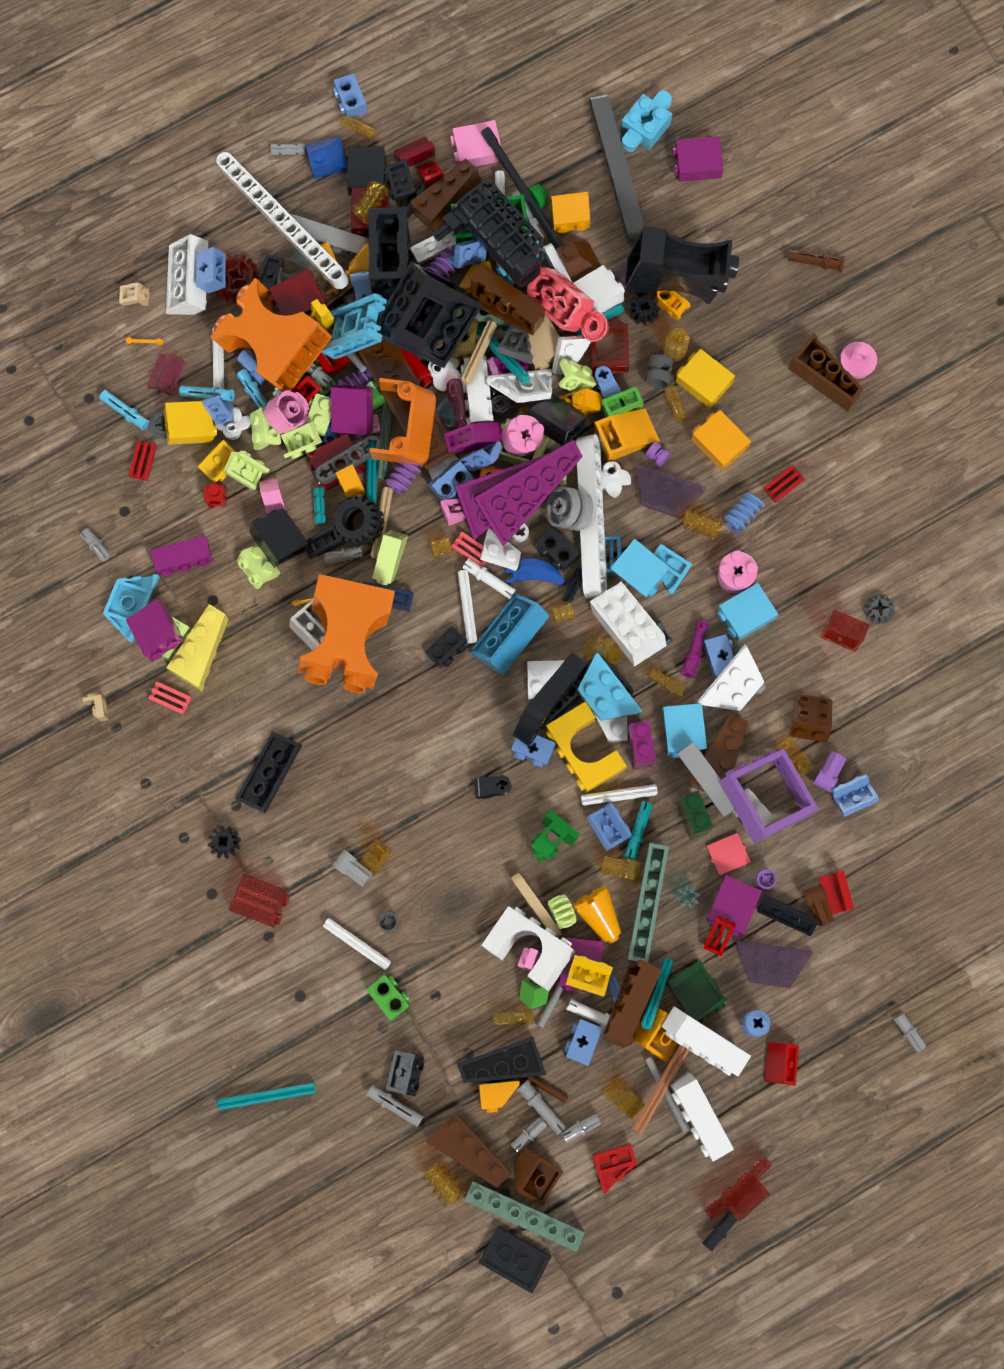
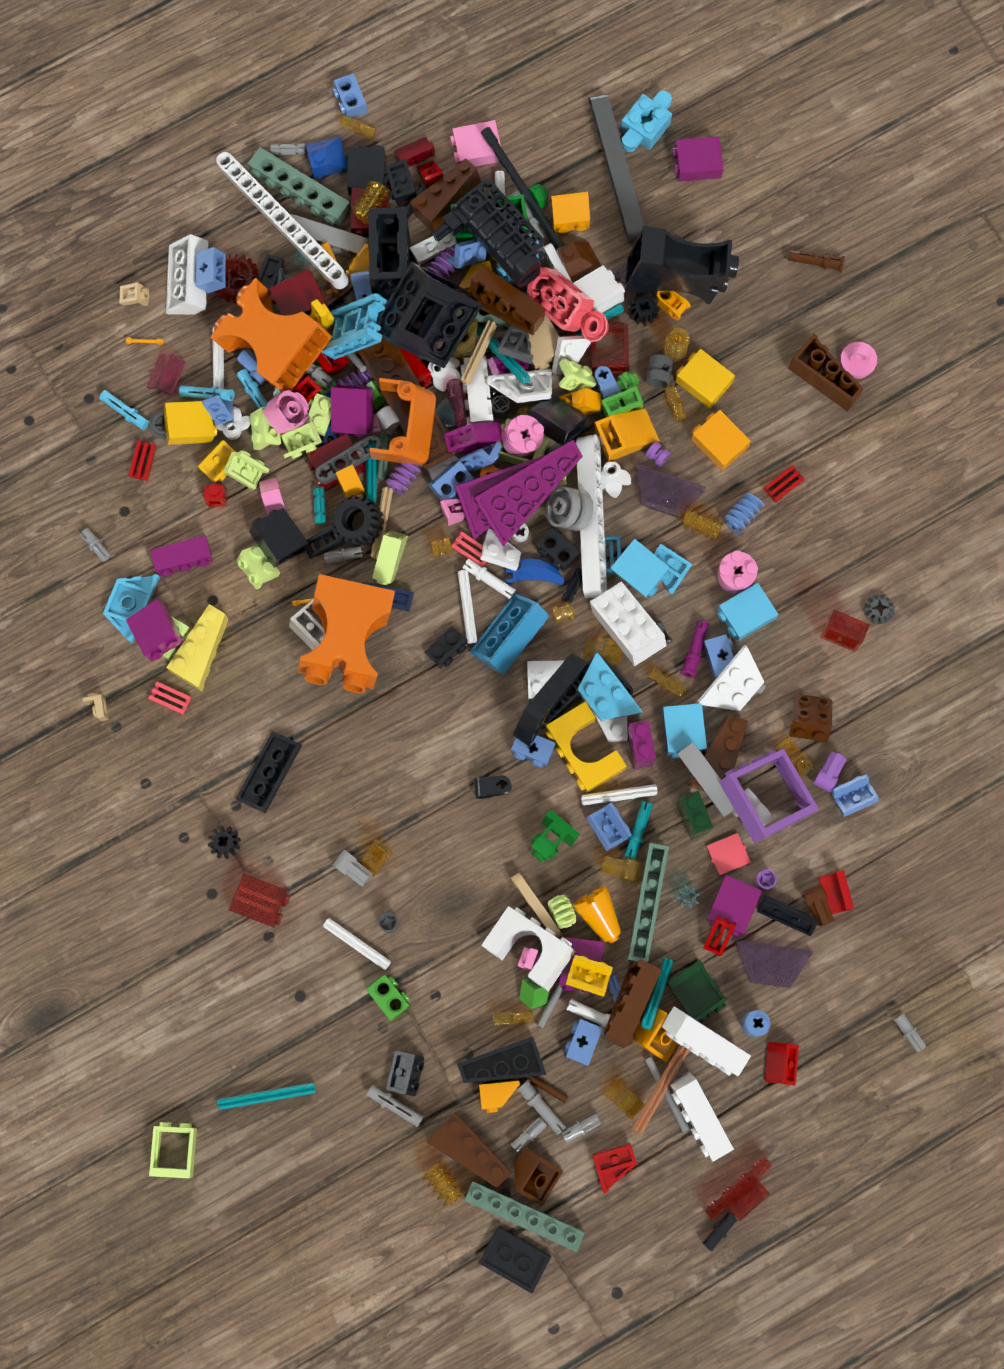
(158, 1171): none -> yellowish green window
(264, 160): none -> sand green brick
(388, 420): none -> light grey piece
(628, 381): none -> bright green gear

